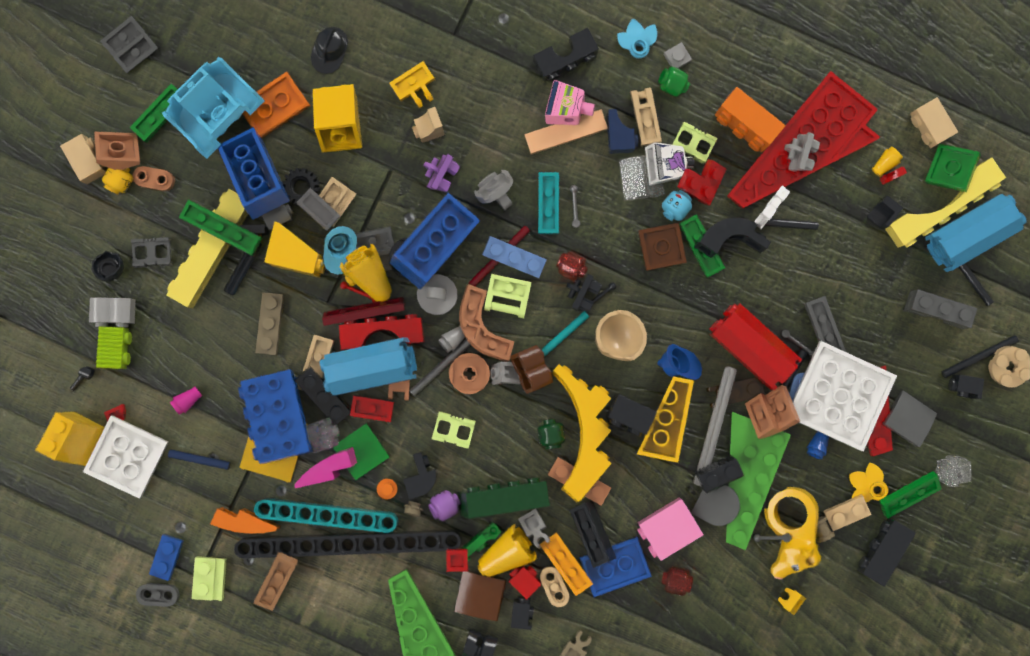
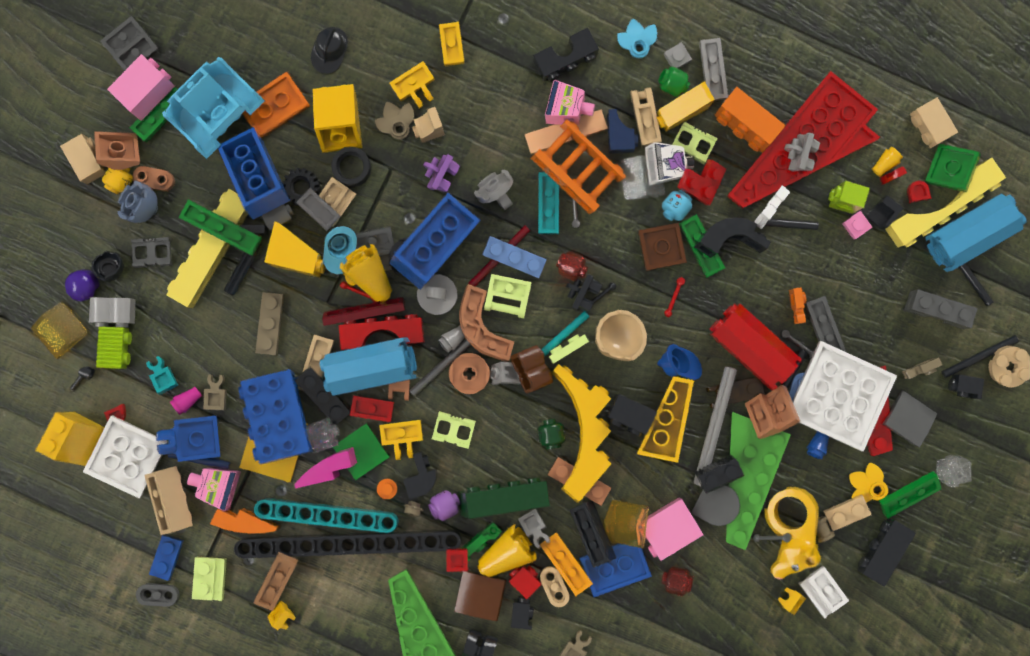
(59, 329): none -> clear yellow slope
(81, 285): none -> dark purple hair
(137, 203): none -> sand blue cylinder
(142, 86): none -> bright pink brick
(163, 378): none -> teal plate
(168, 500): none -> tan brick
(191, 439): none -> blue plate
(215, 396): none -> dark tan plate
(215, 486): none -> bright pink torso
(280, 615): none -> yellow tile
(347, 151): none -> black tyre
(395, 118): none -> dark tan plate
(401, 433): none -> yellow hinge
(451, 44): none -> yellow plate
(559, 172): none -> orange fence
(574, 343): none -> yellowish green plate
(626, 523): none -> clear yellow slope
(680, 281): none -> red hinge
(685, 107): none -> yellow slope
(714, 68): none -> light grey plate
(798, 300): none -> orange plate
(823, 592): none -> white plate
(848, 197): none -> lime brick
(857, 225): none -> bright pink plate
(918, 192): none -> red tile
(926, 367): none -> dark tan plate

